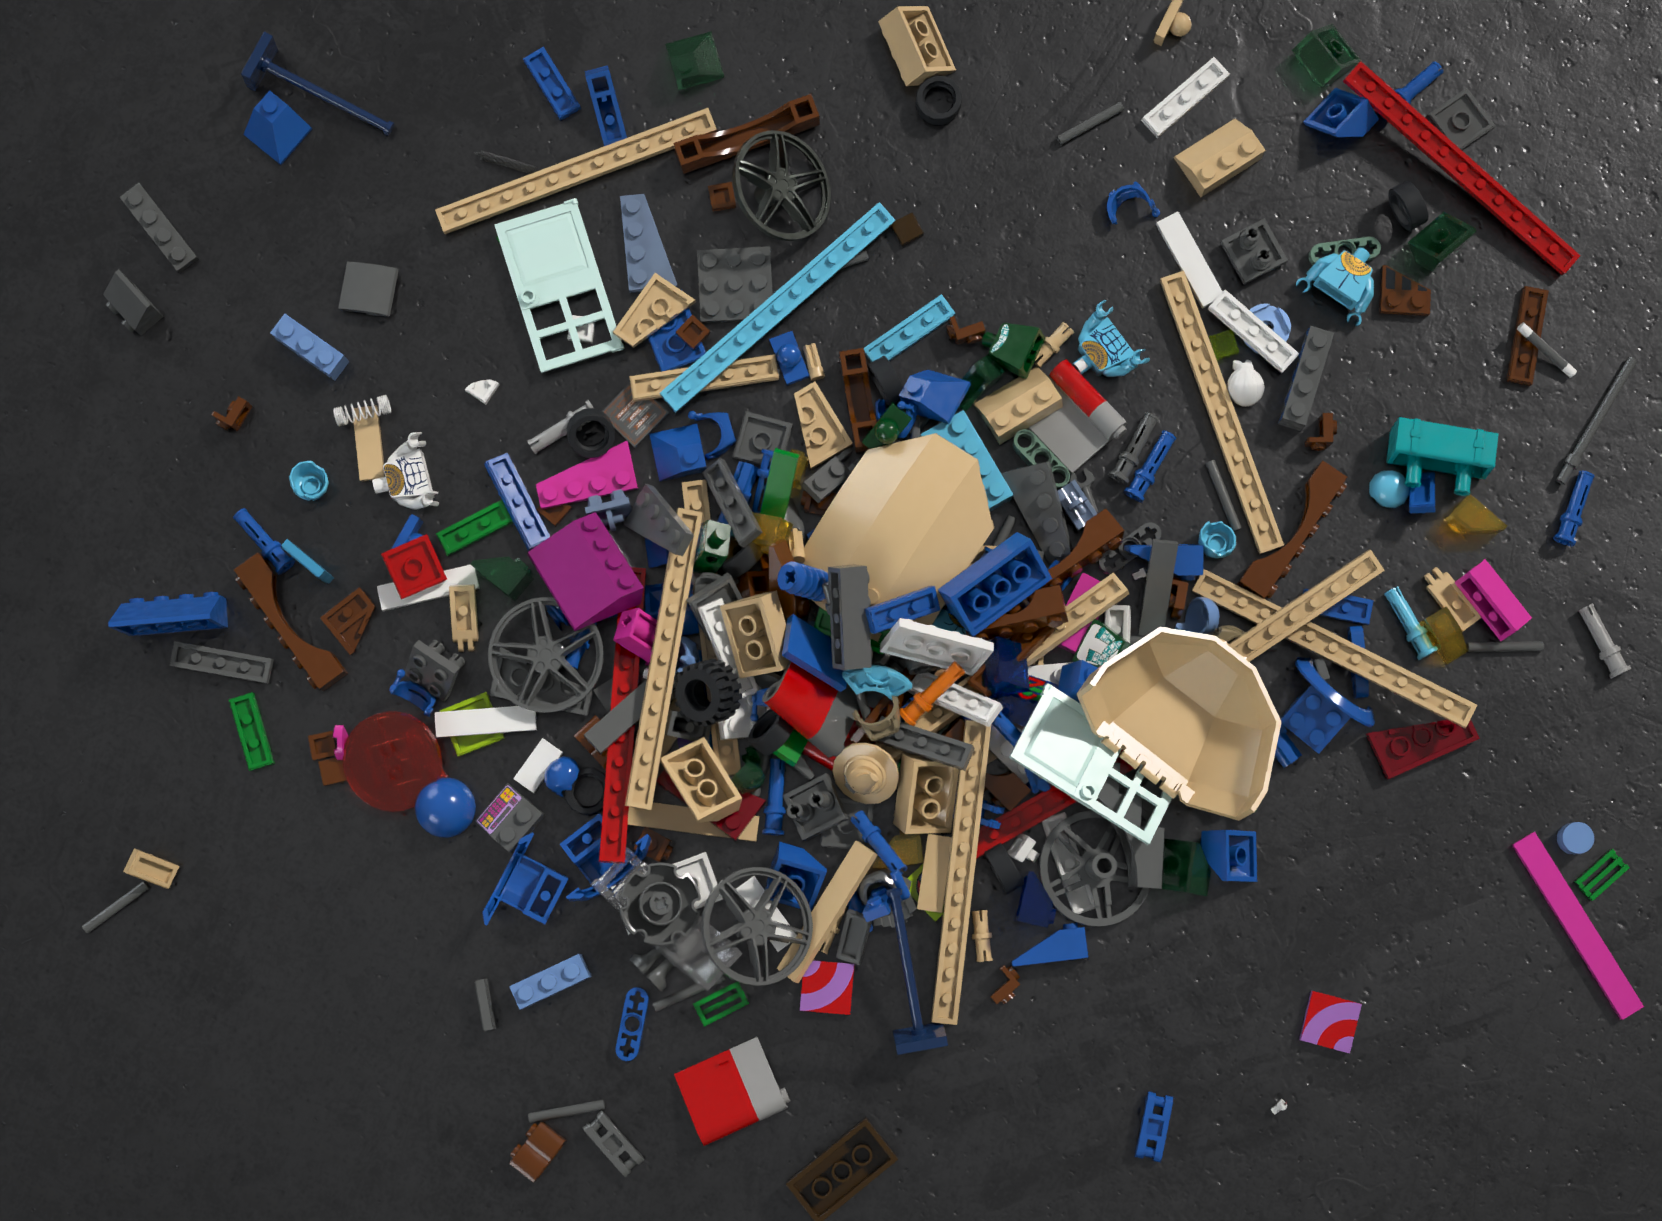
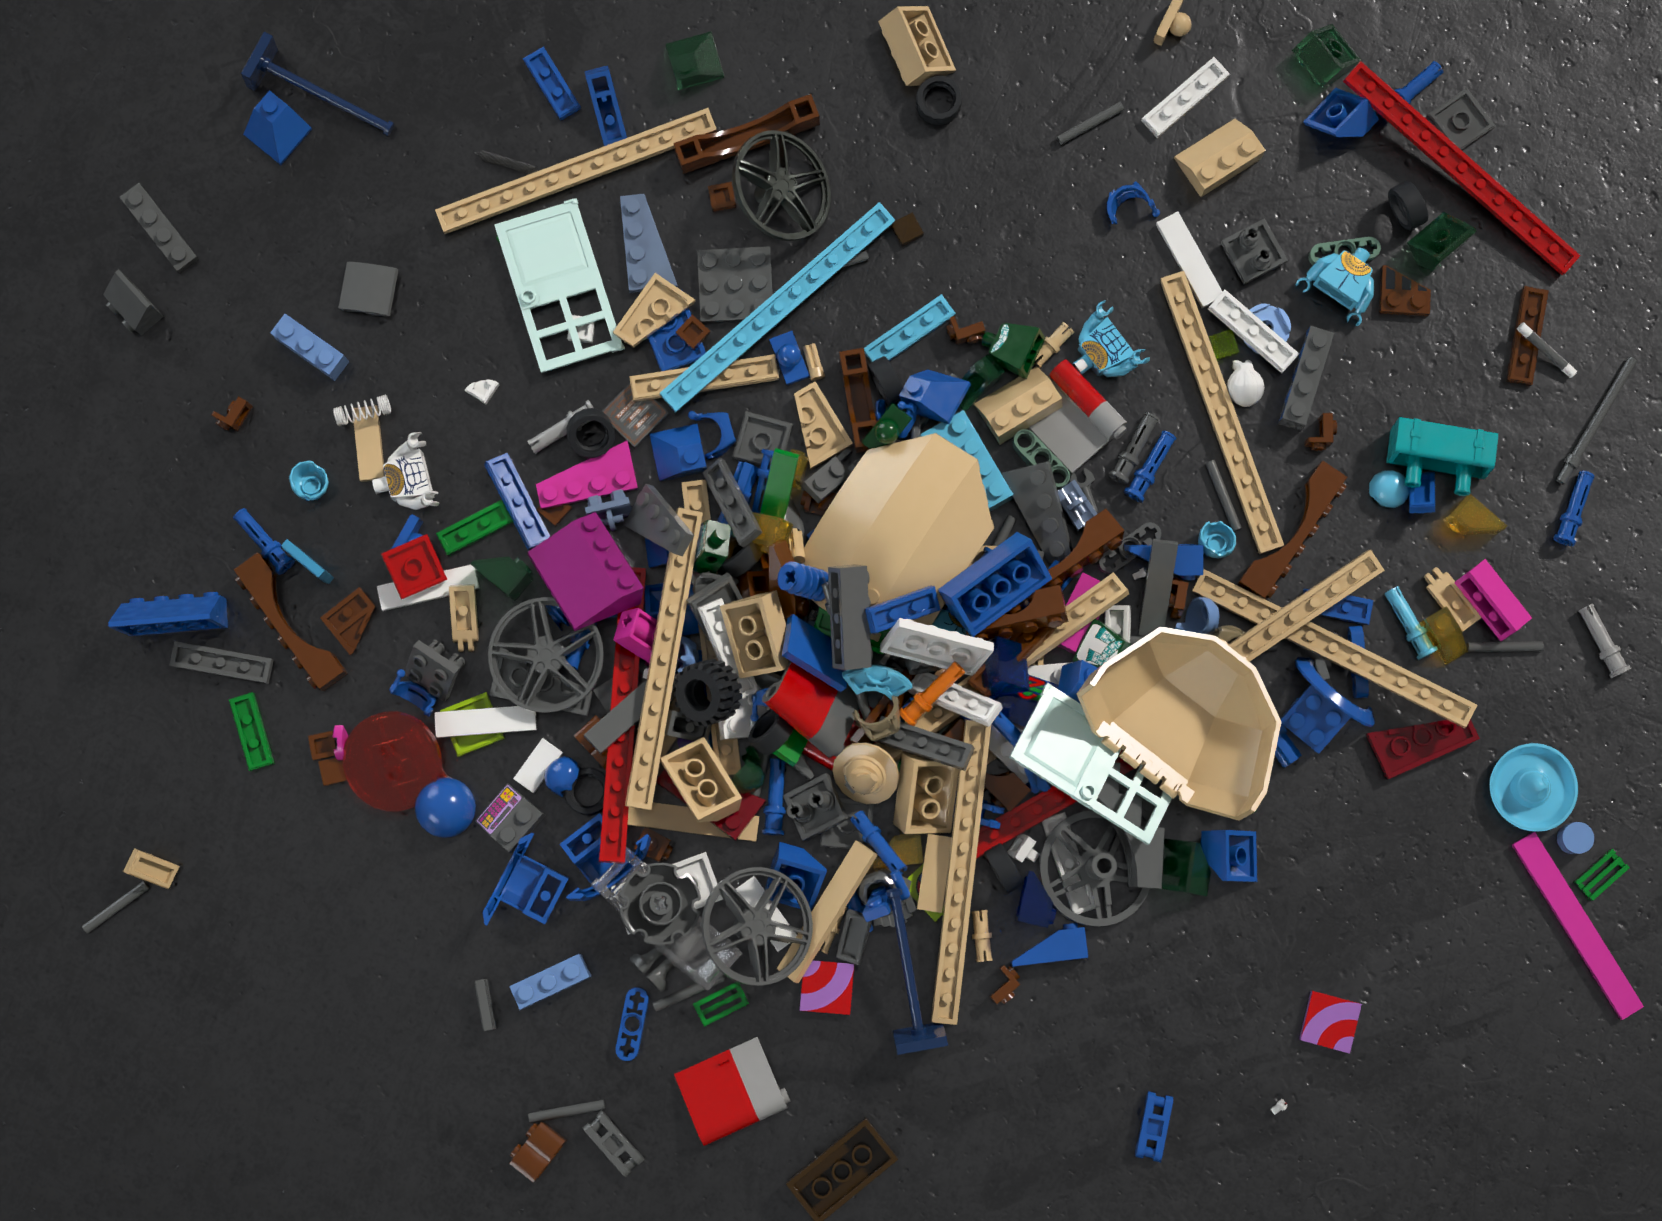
(1534, 787): none -> medium azure hat

